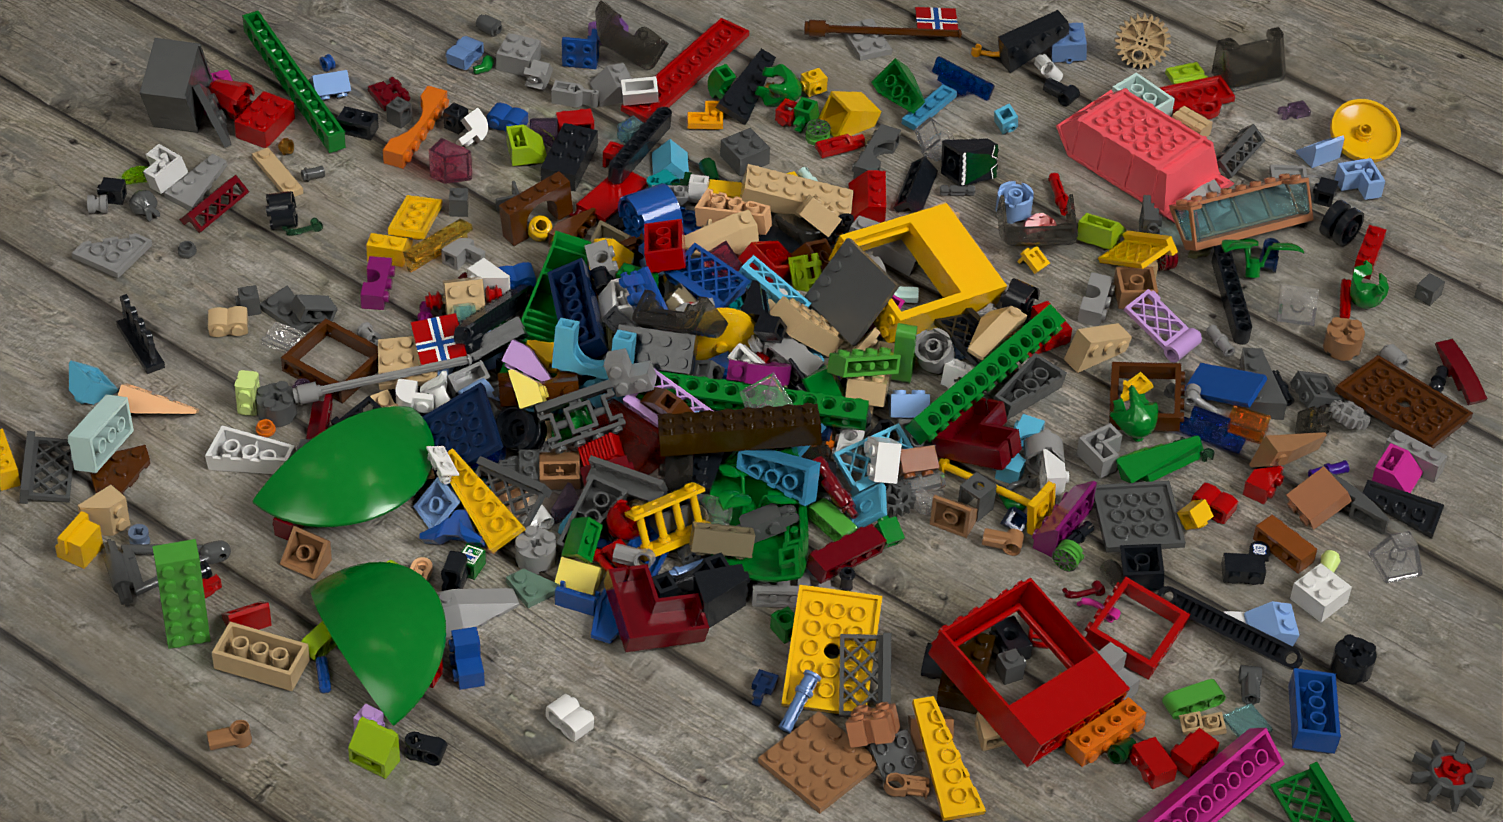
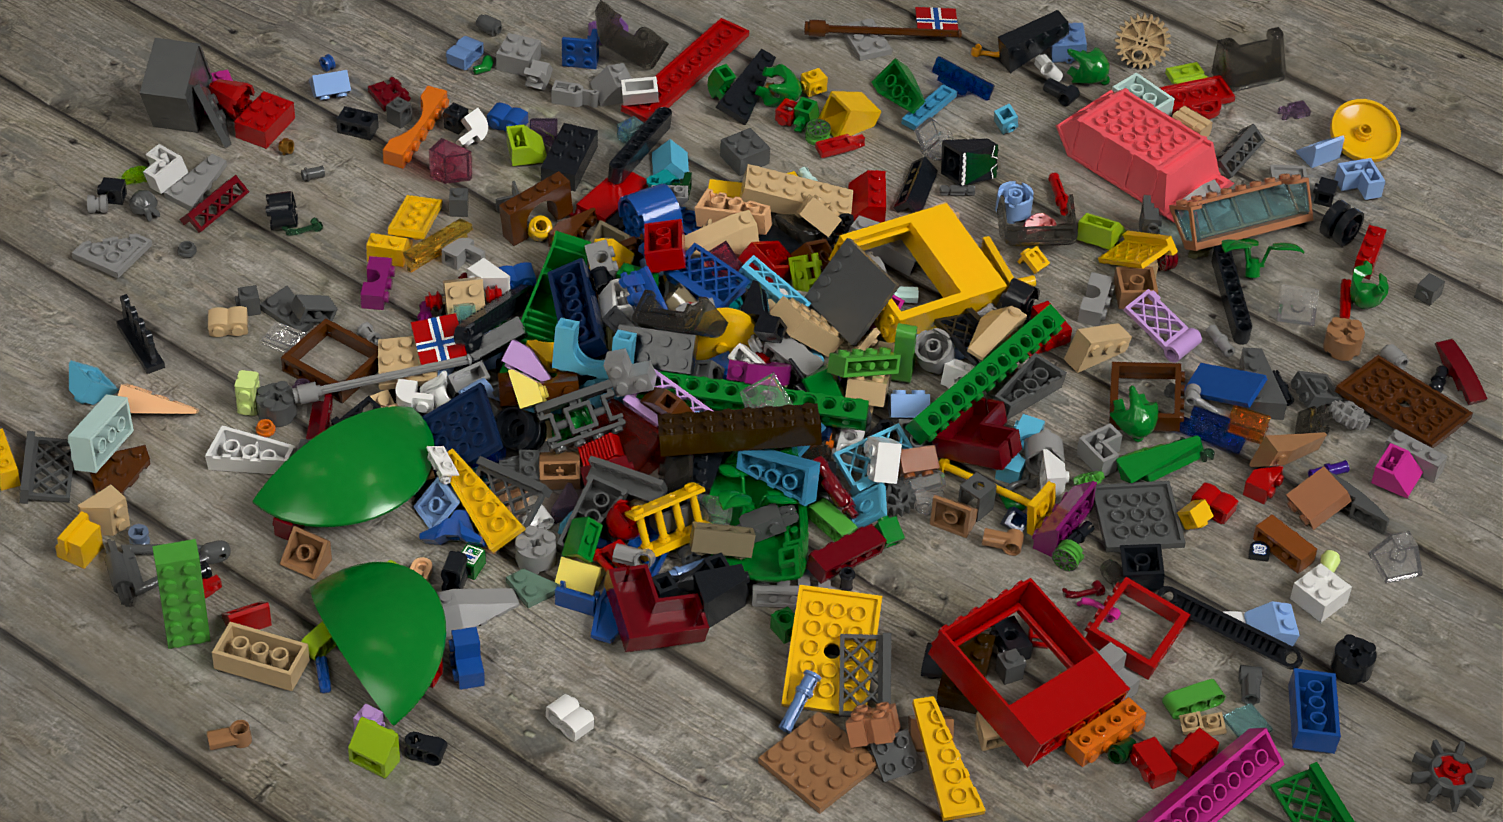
(276, 172): tan plate -> none
(294, 82): green brick -> none
(579, 117): red brick -> none
(610, 152): red panel -> none
(697, 187): white brick -> none
(708, 168): dark green cone -> none
(710, 119): light orange plate -> none
(763, 684): dark blue plate -> none
(883, 141): dark grey arch -> none
(910, 785): medium nougat piece -> none
(995, 258): none -> yellow piece
(1093, 67): none -> green piece
(1096, 476): none -> bright green gear
(1141, 384): yellow slope -> none
(1243, 568): black brick -> none
(1272, 259): dark blue piece -> none
(1406, 507): black wing -> none

